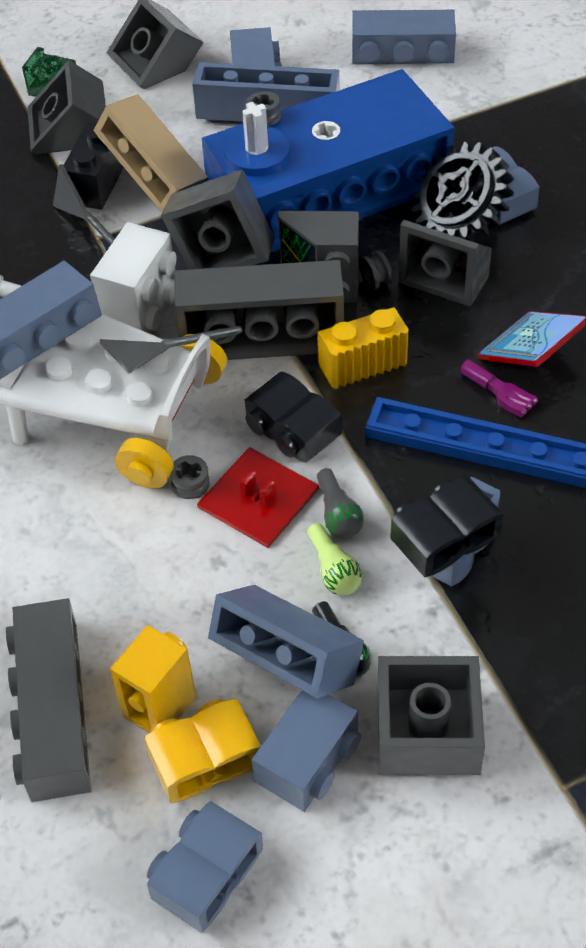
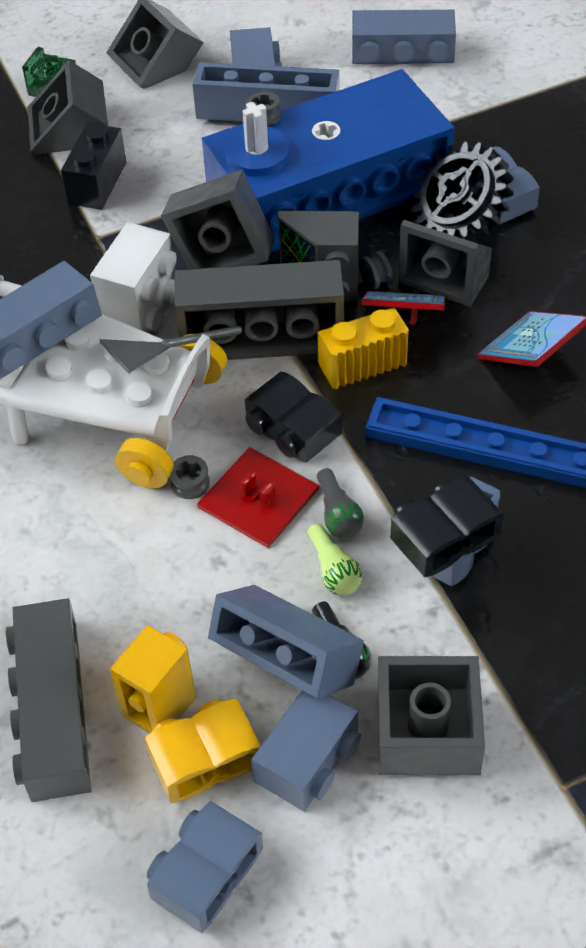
(68, 200): dark grey piece -> none
(147, 150): tan brick -> none
(404, 300): none -> piece
(507, 394): magenta piece -> none

